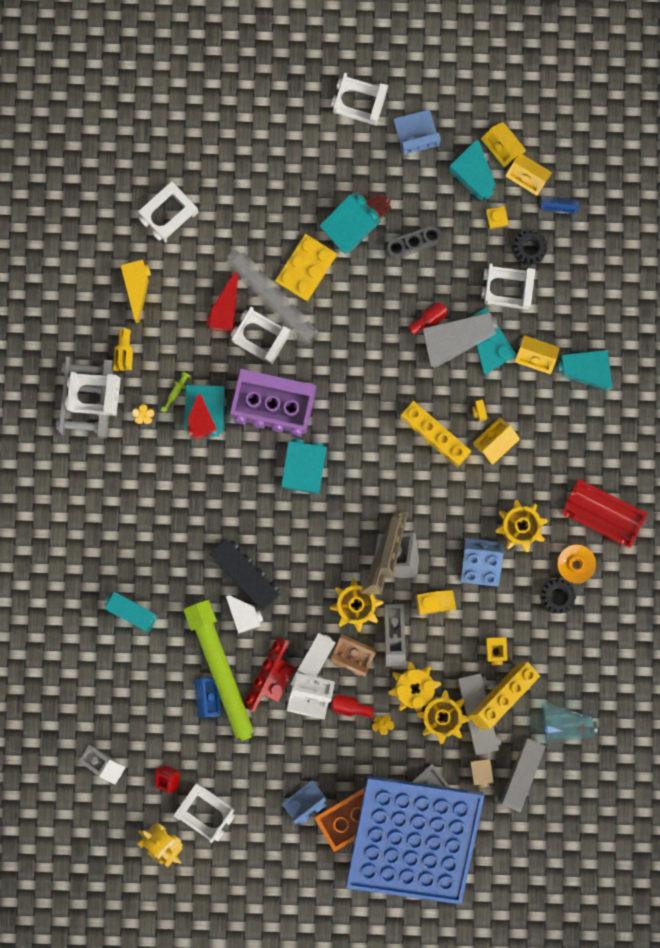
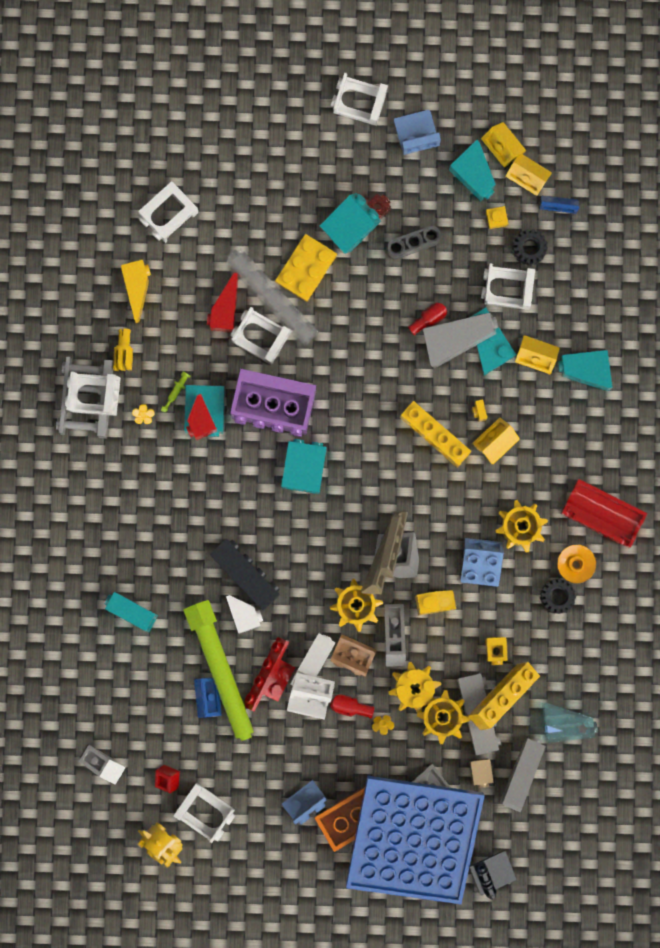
(492, 874): none -> hinge

